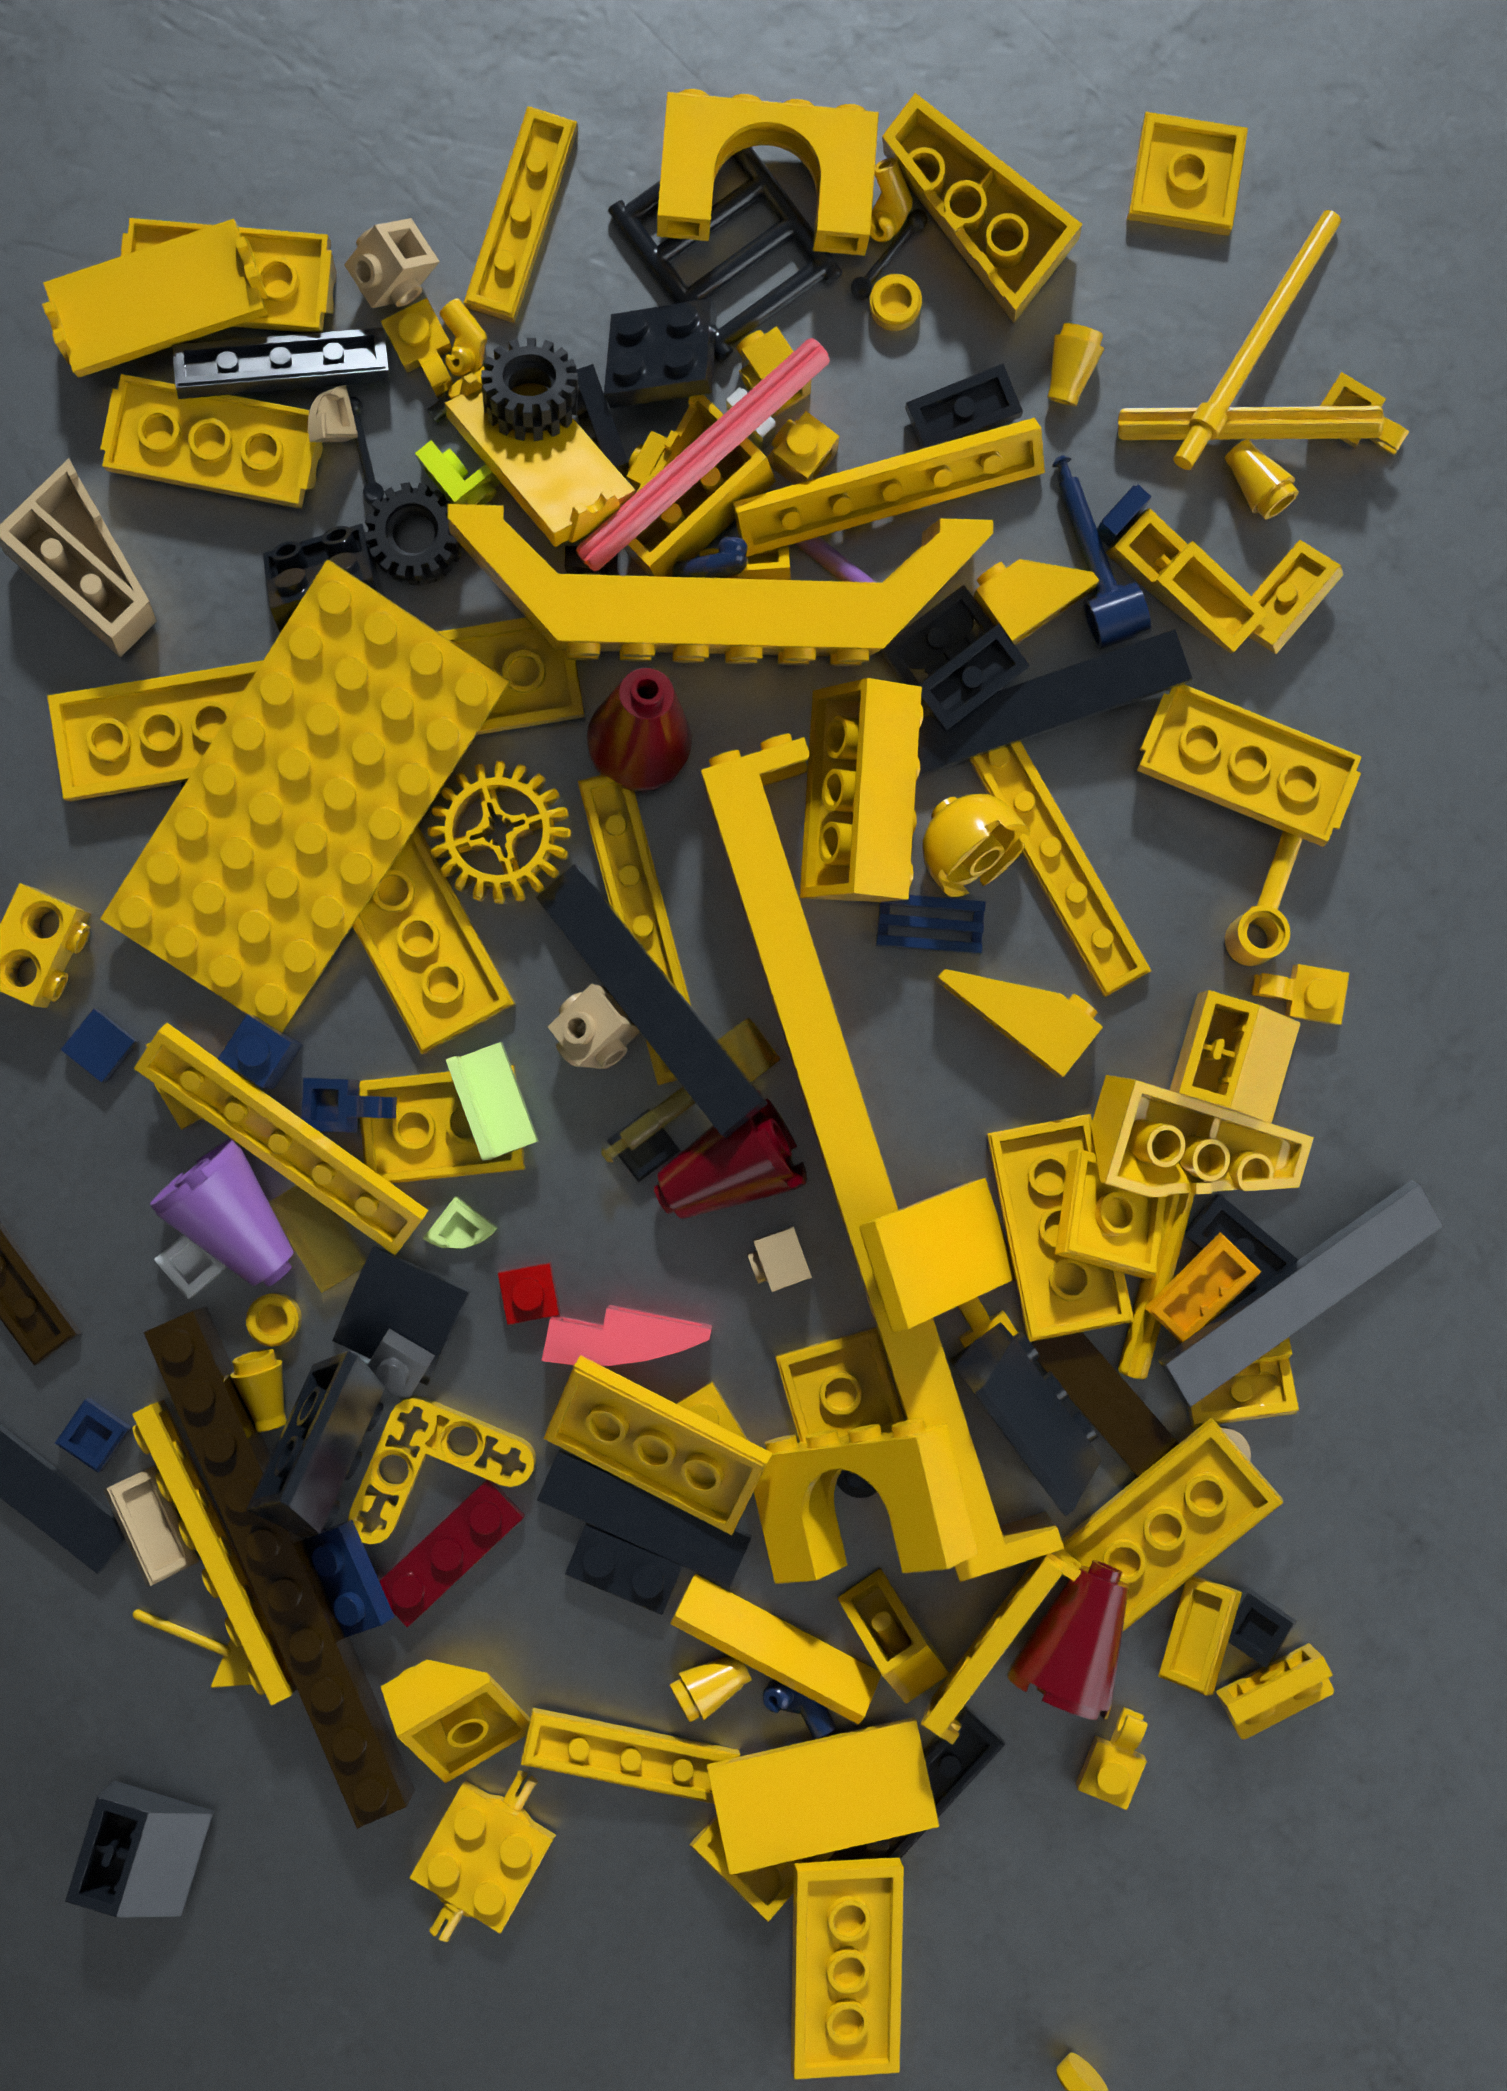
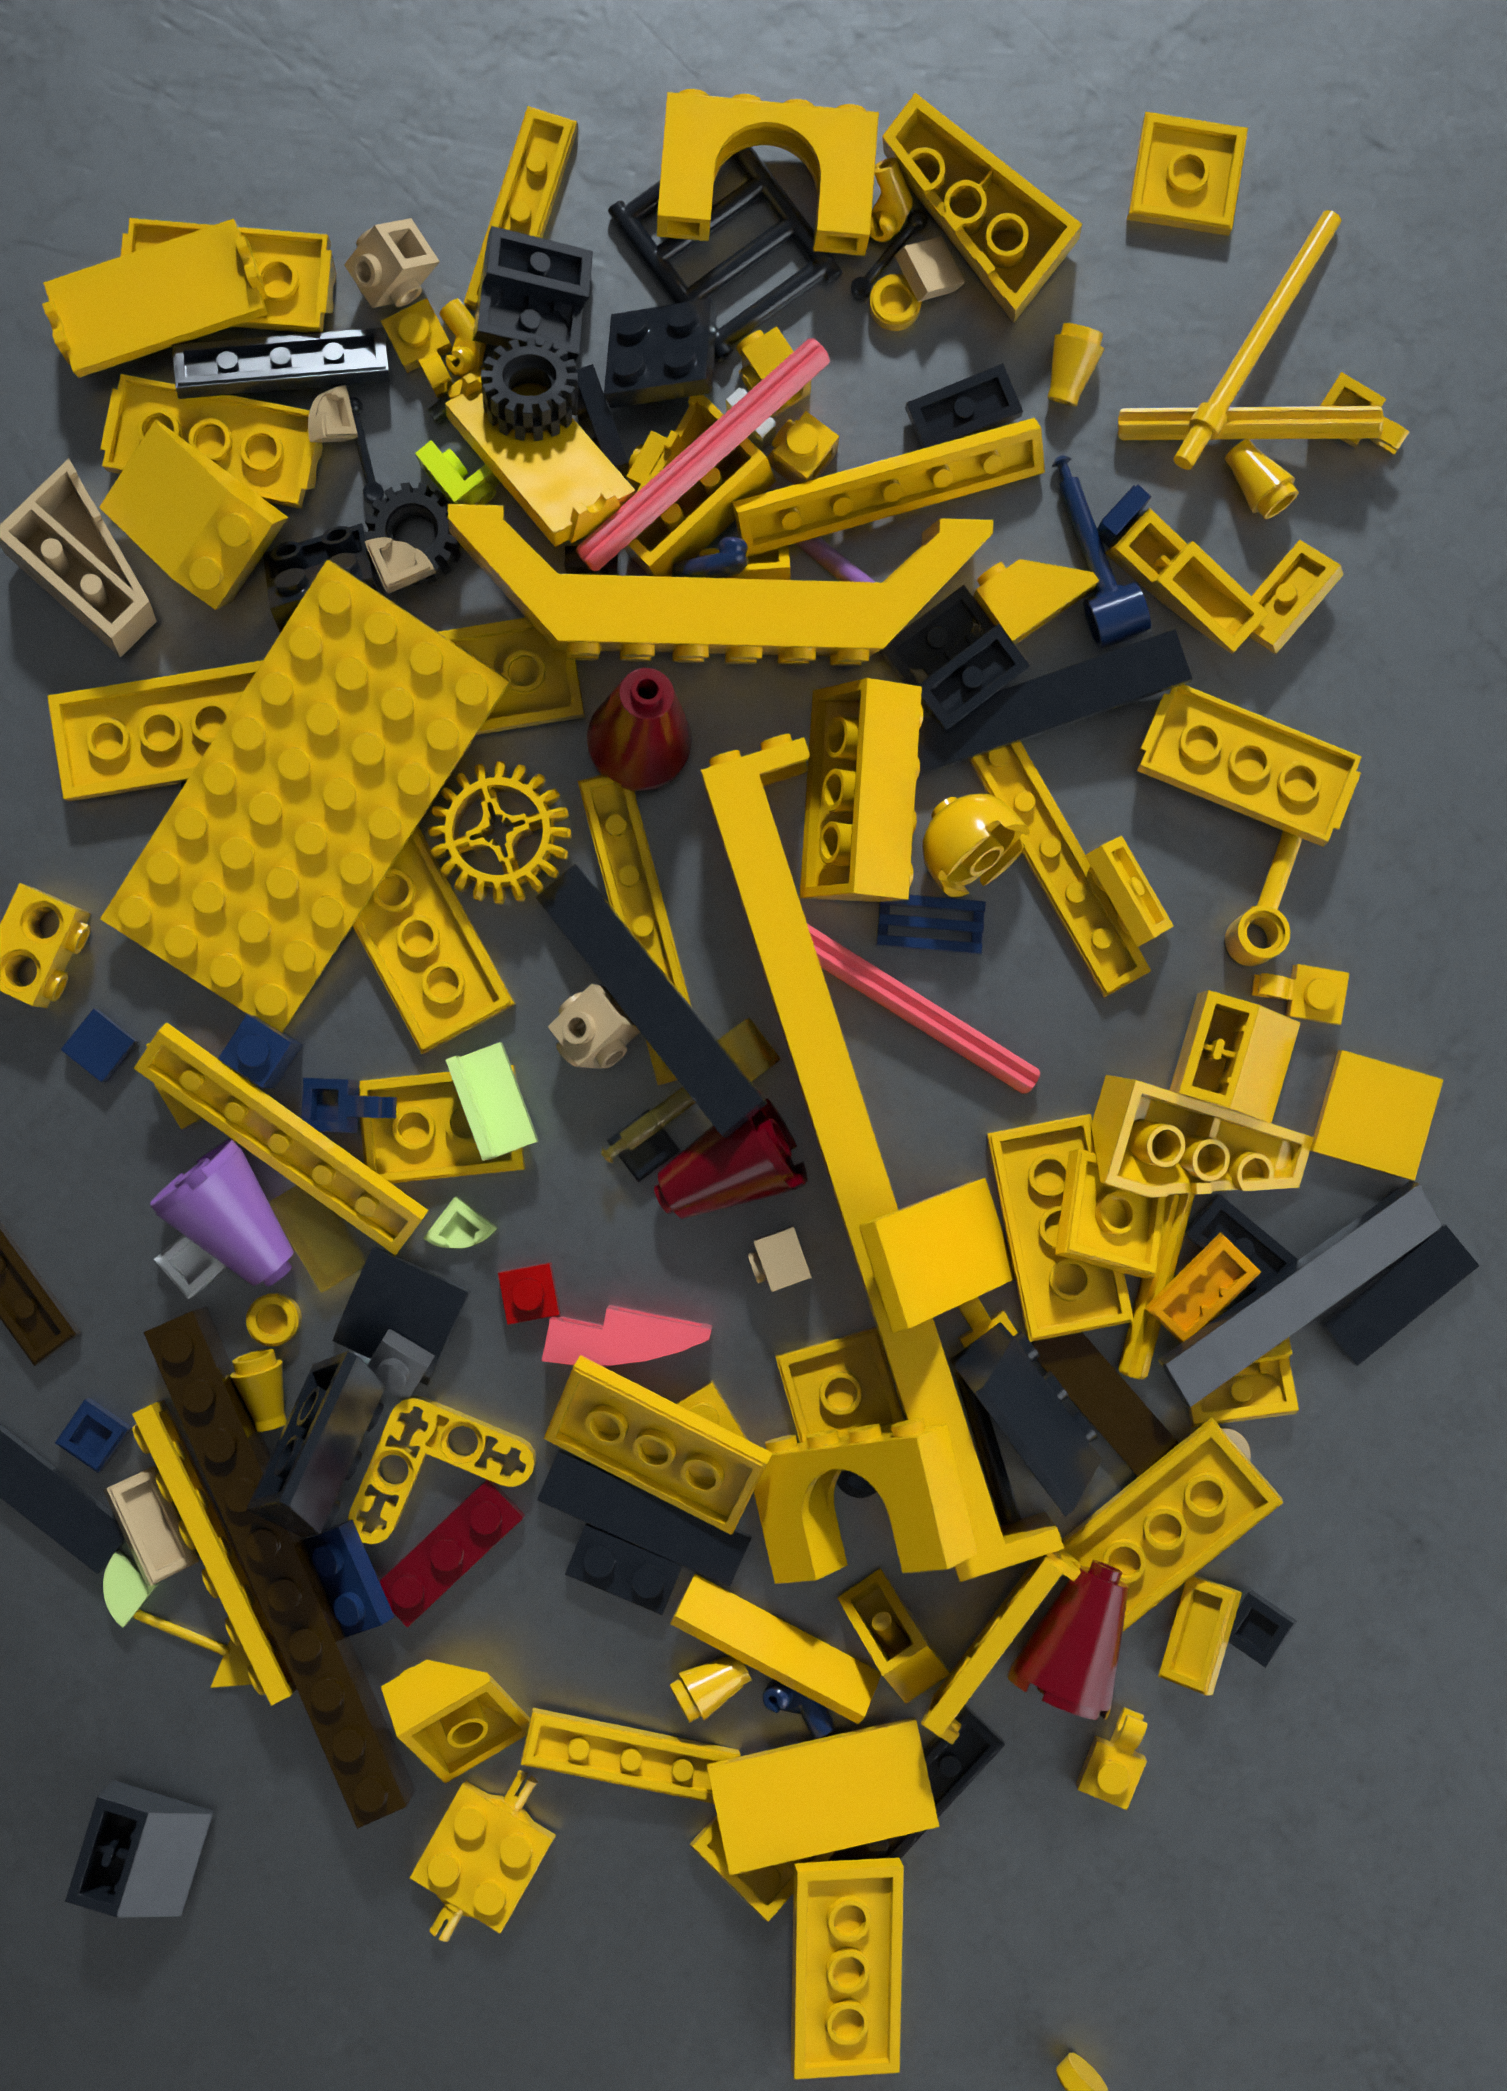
(124, 1588): none -> yellowish green tile
(191, 516): none -> yellow slope
(398, 562): none -> tan tile
(532, 291): none -> black slope
(924, 1014): none -> coral axle
(929, 268): none -> tan tile
(990, 1455): none -> black bar
(1034, 1019): yellow slope -> none
(1135, 901): none -> yellow plate
(1276, 1691): yellow bracket -> none
(1376, 1115): none -> yellow tile
(1399, 1295): none -> black tile

